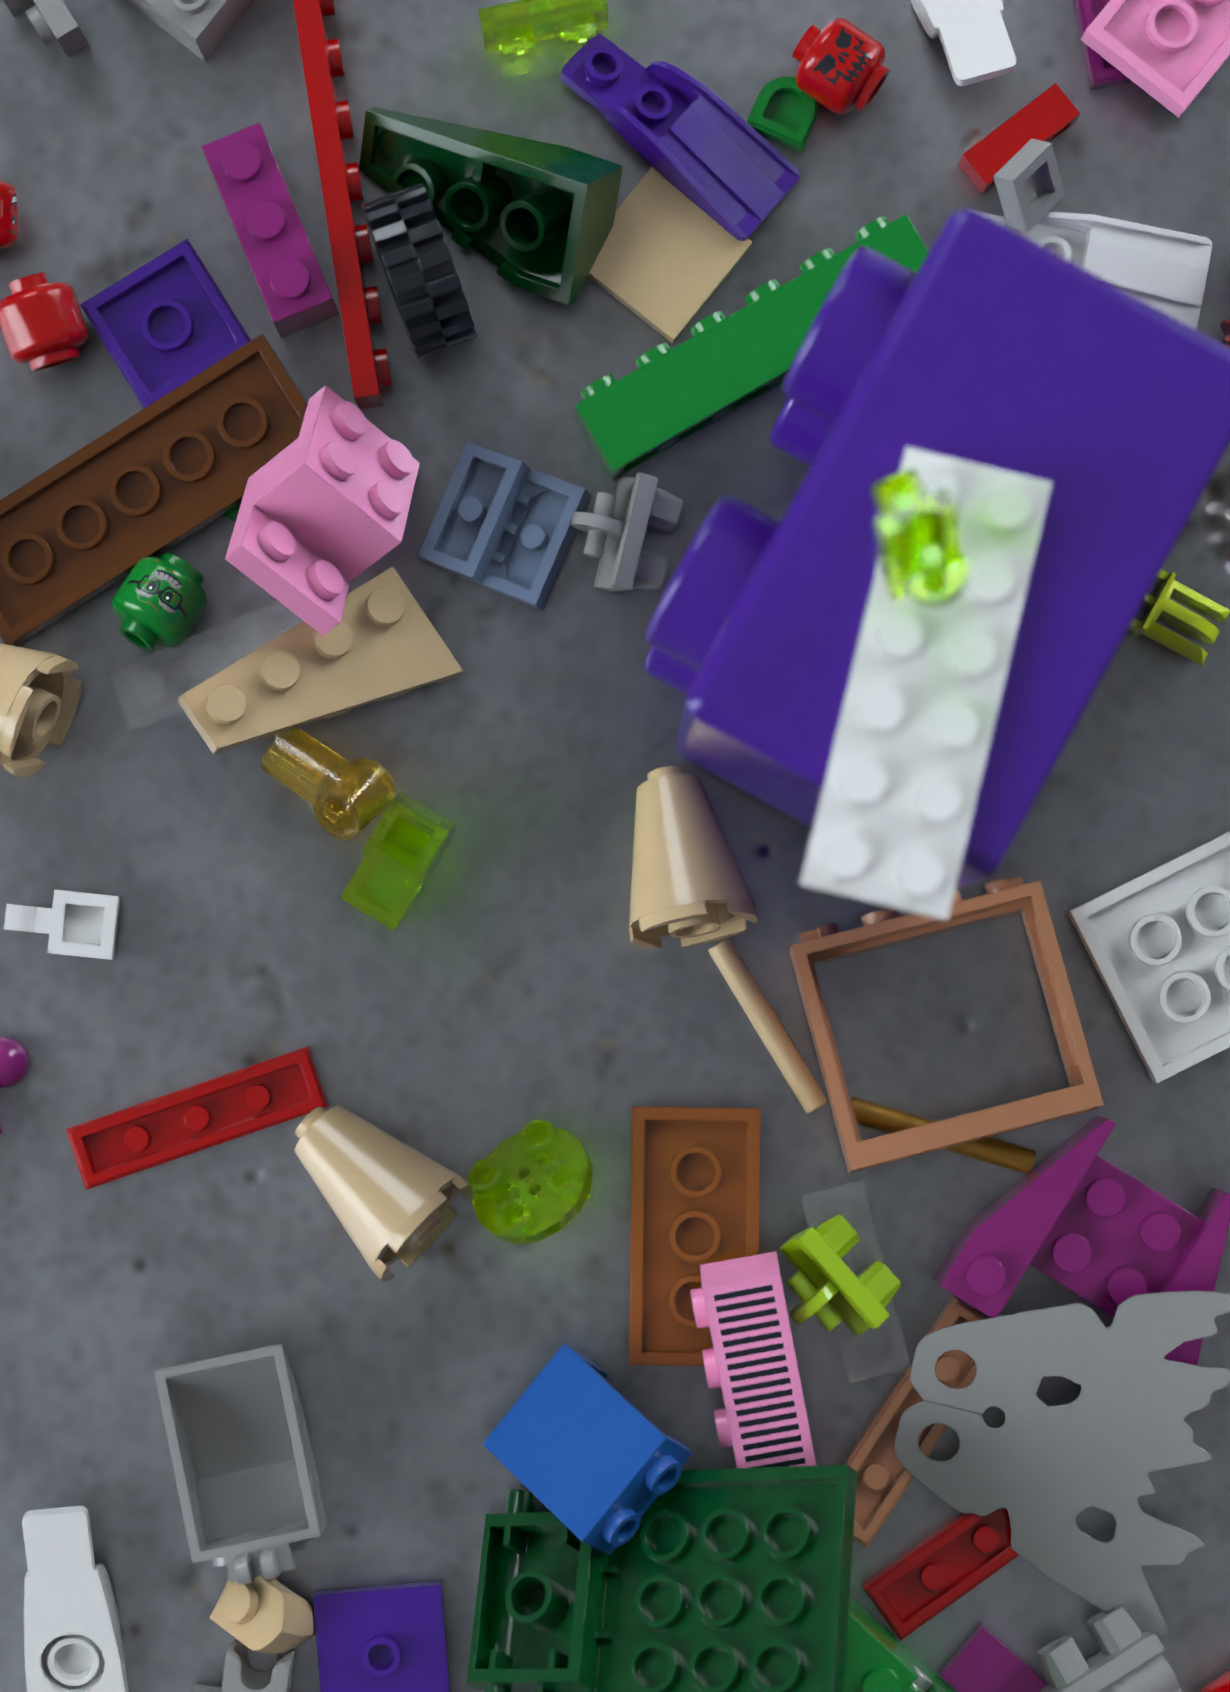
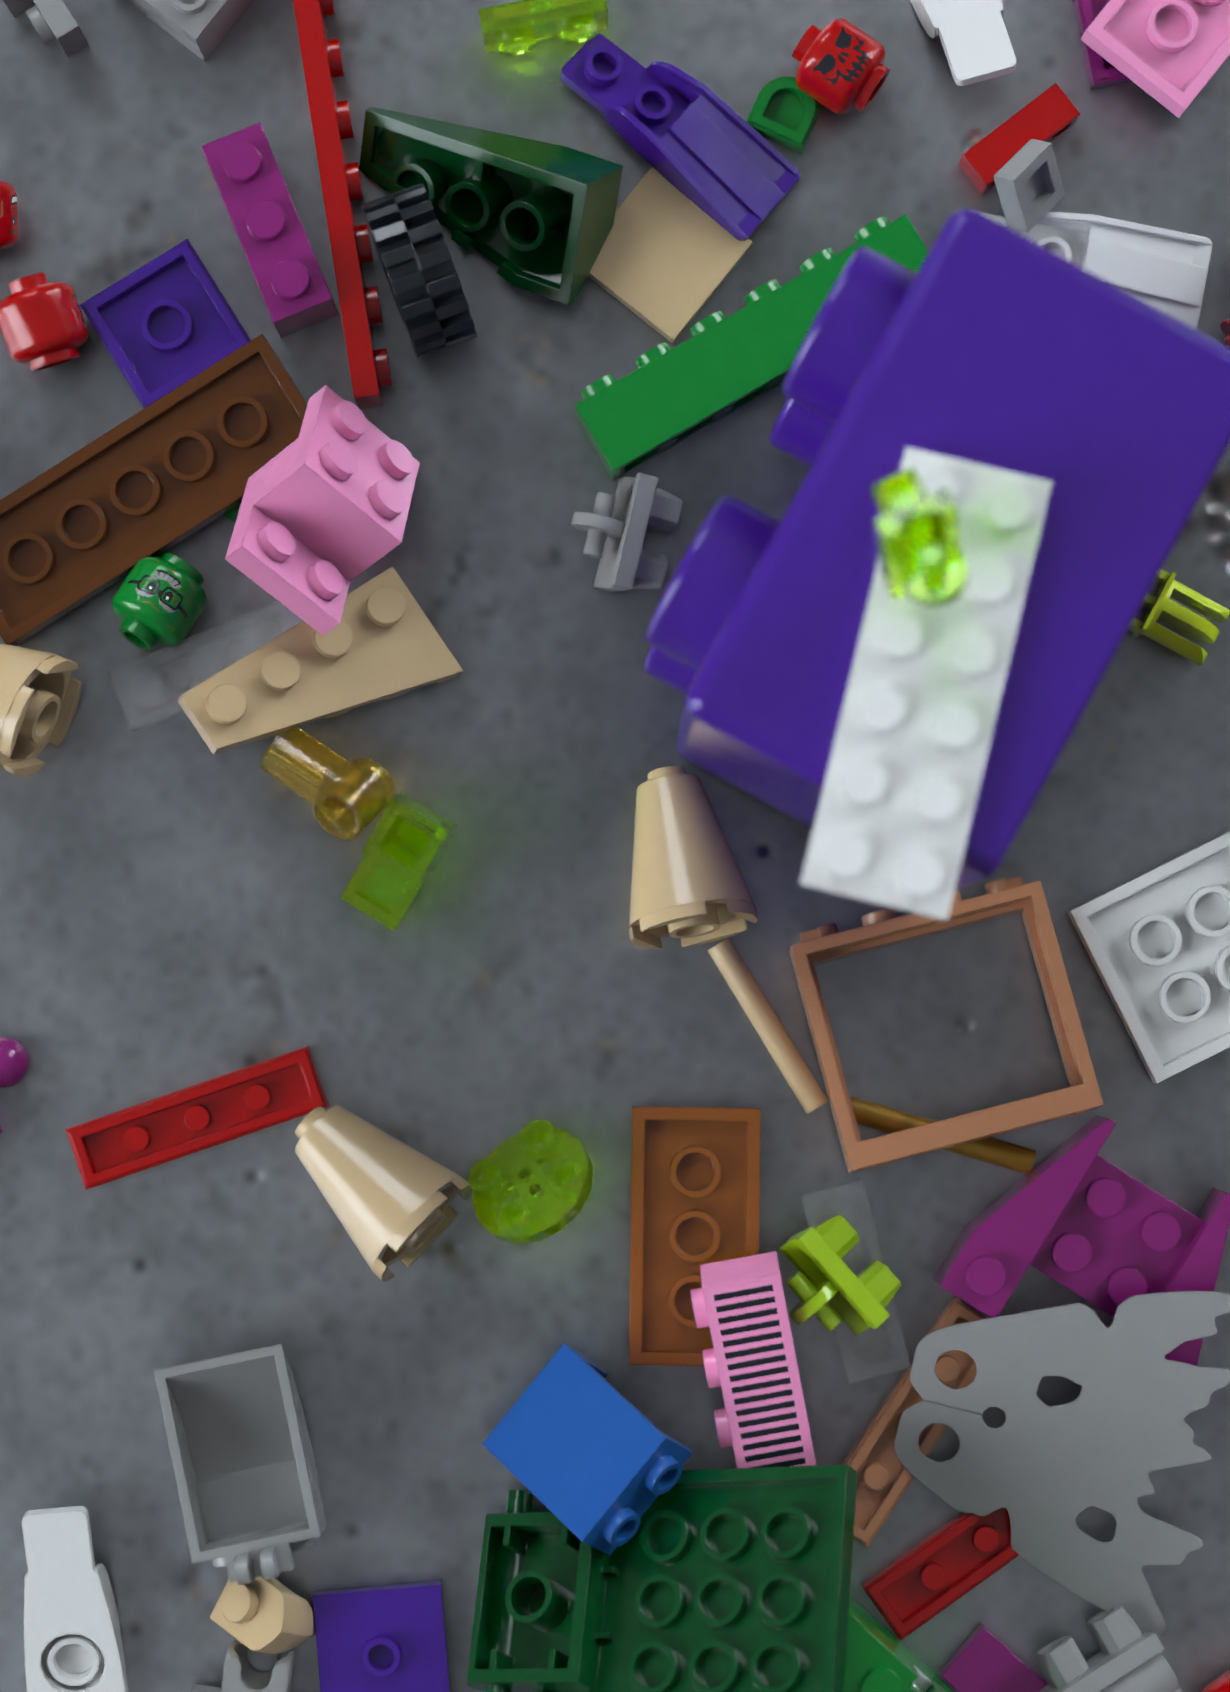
(76, 923): white plate -> none
(504, 525): sand blue slope -> none

